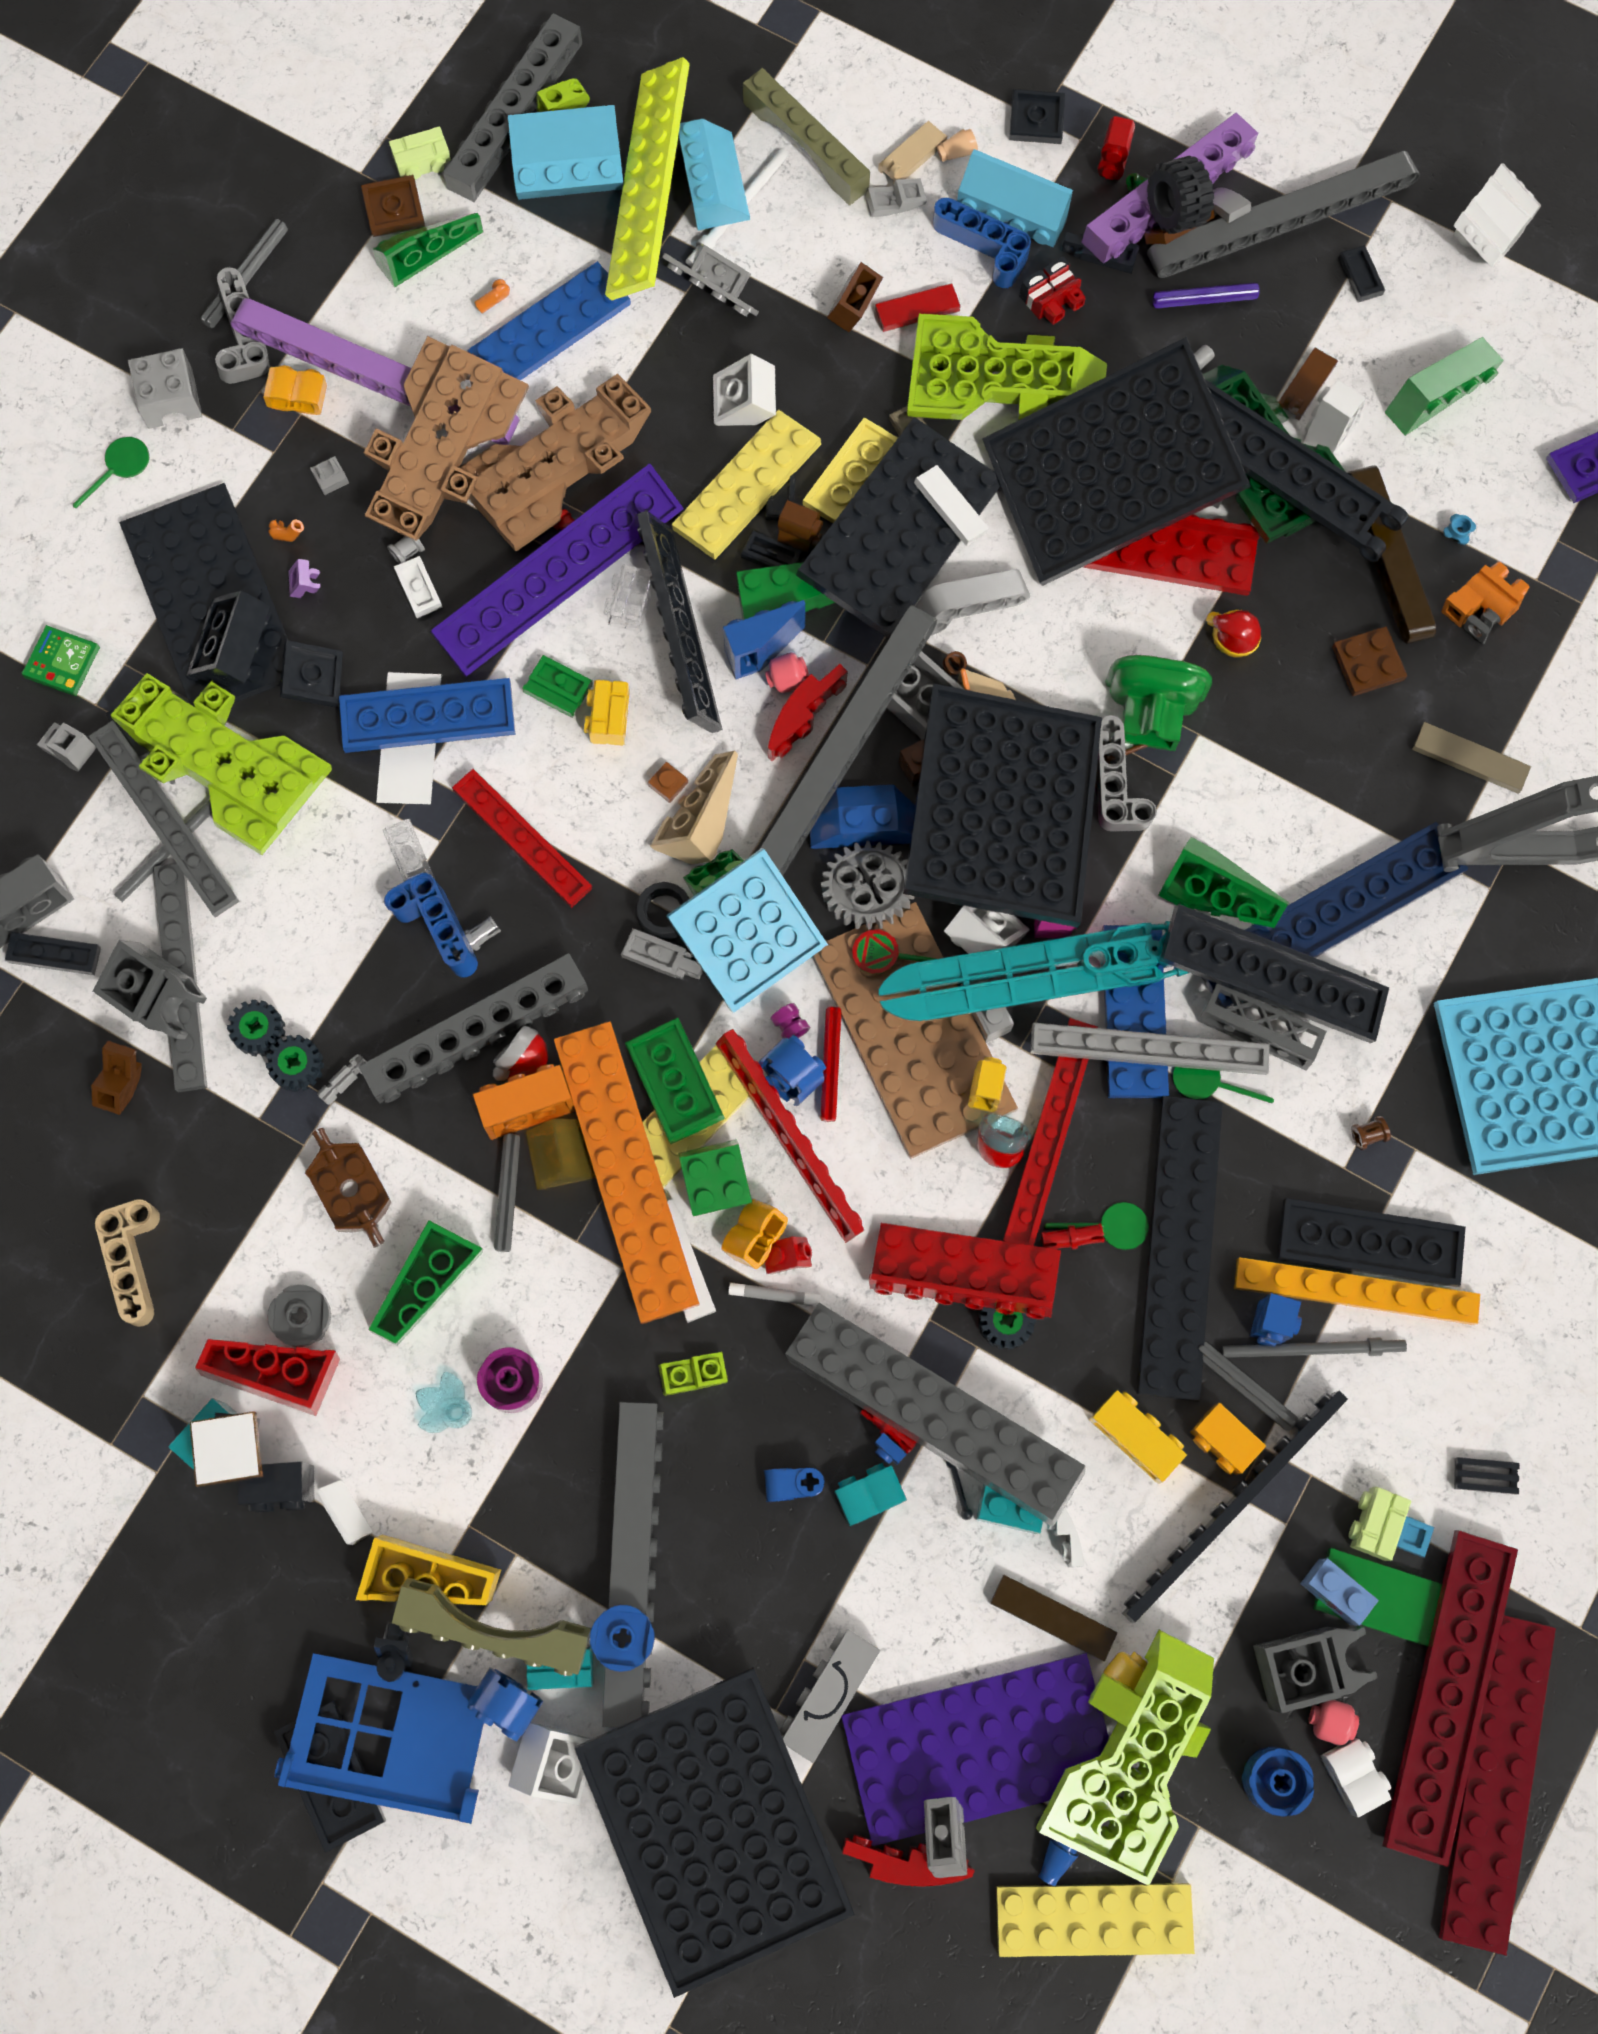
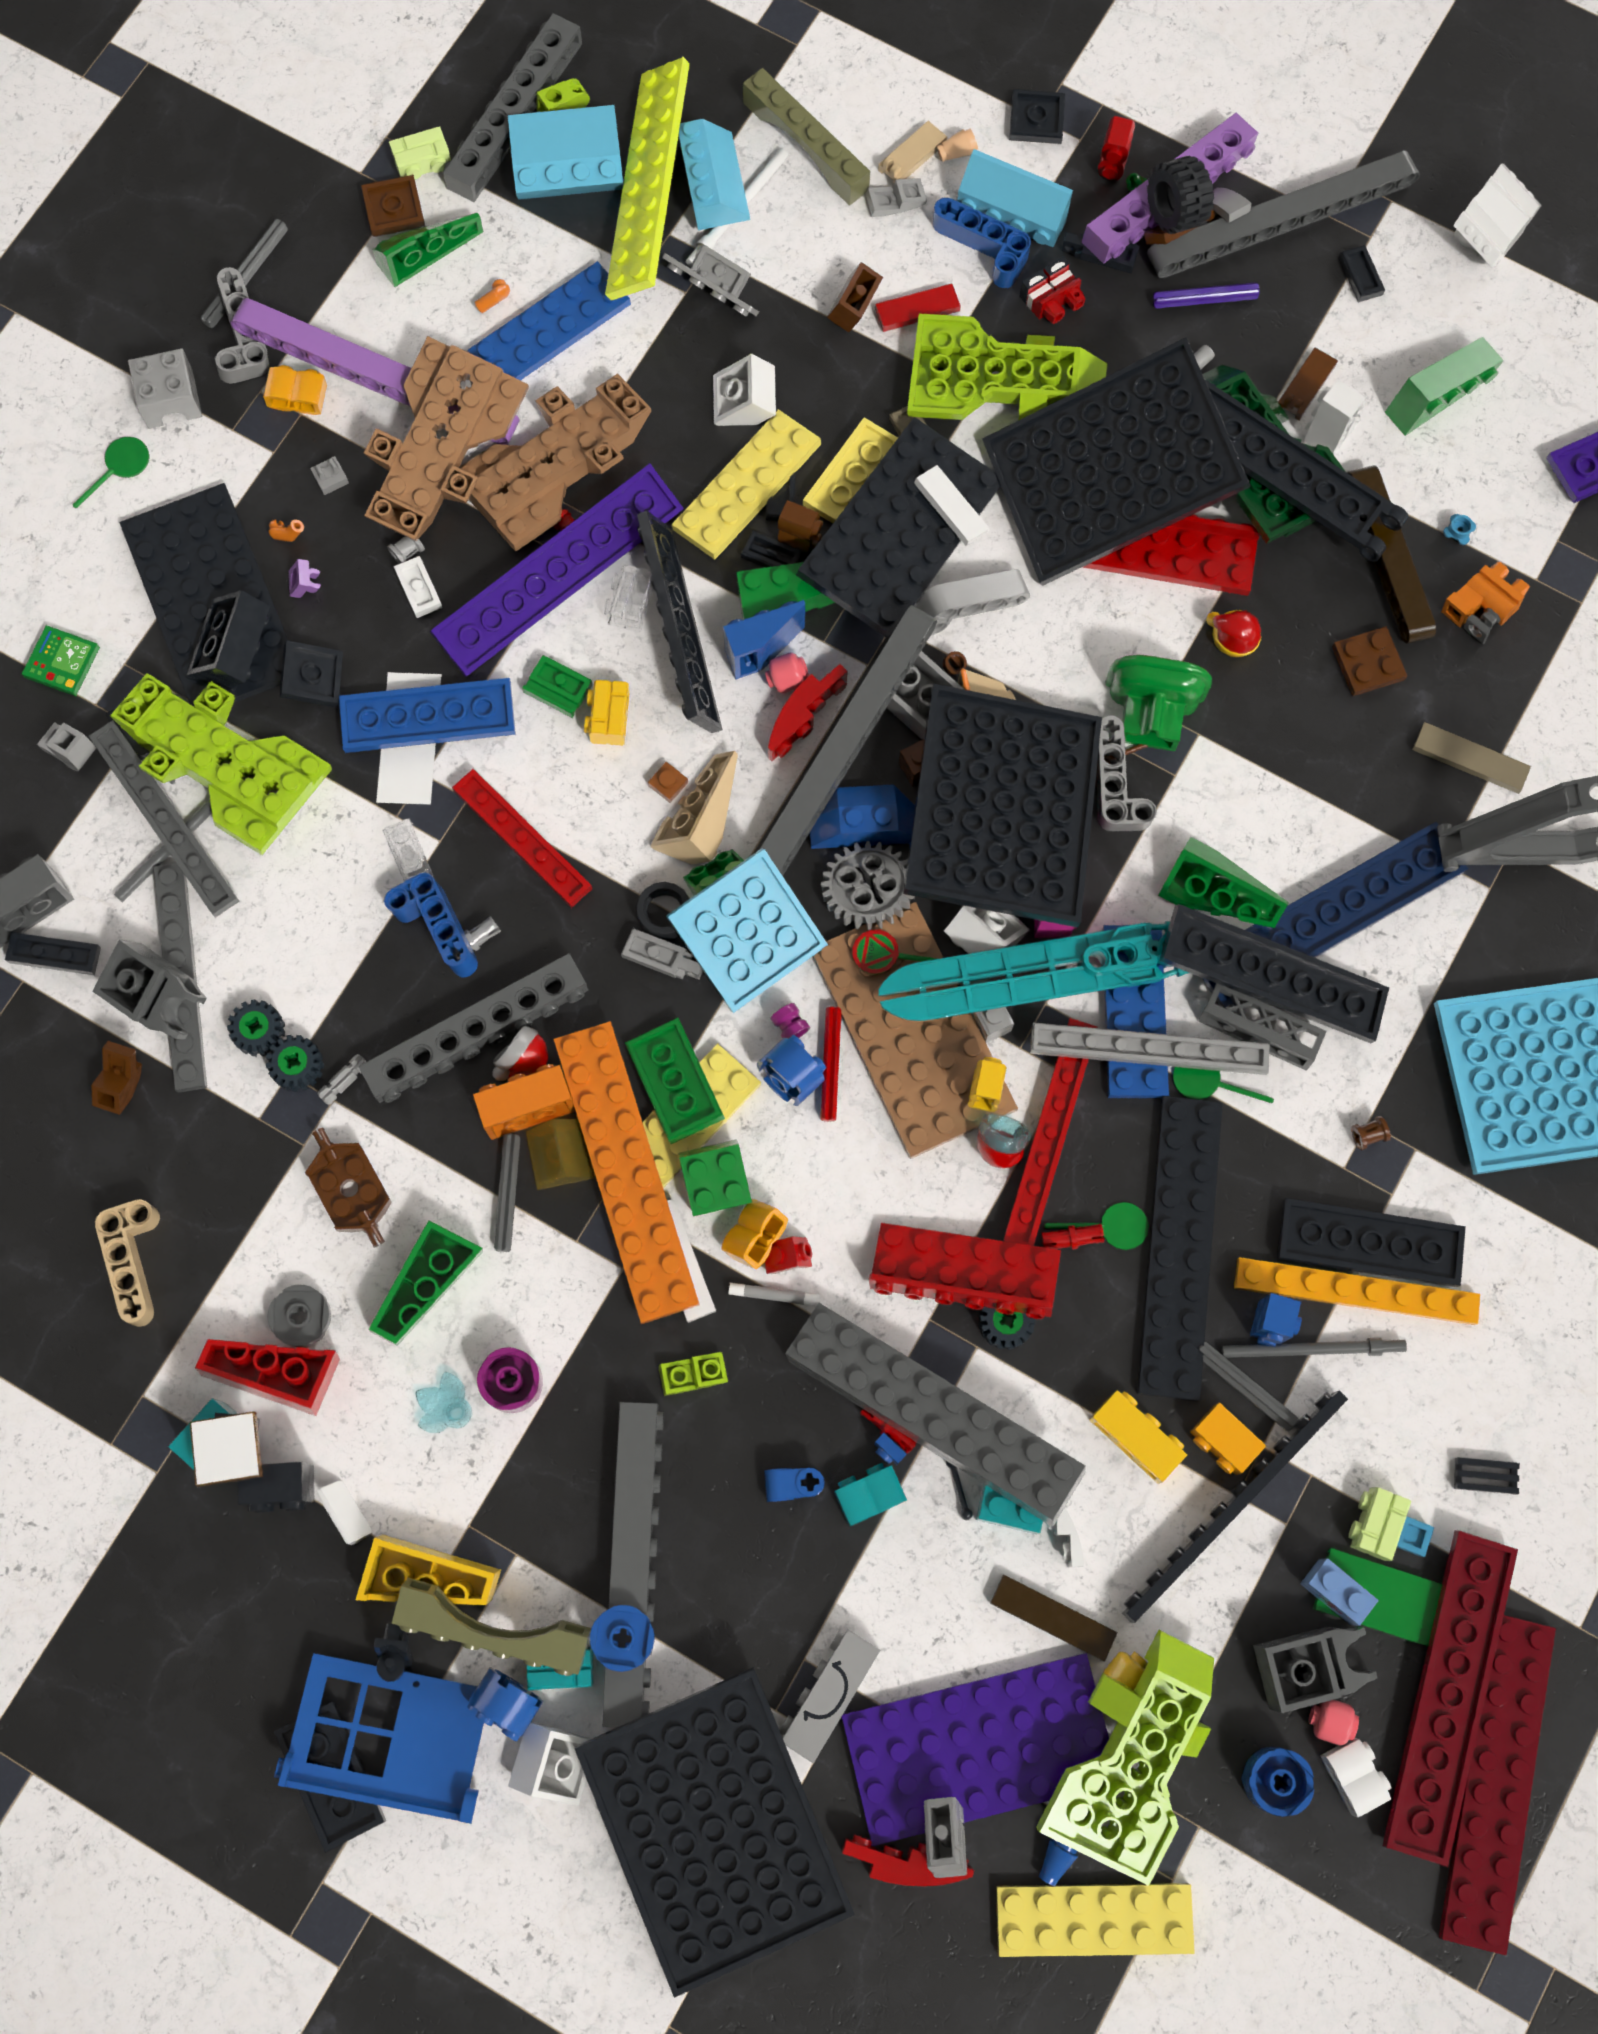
(790, 1137): red plate -> none

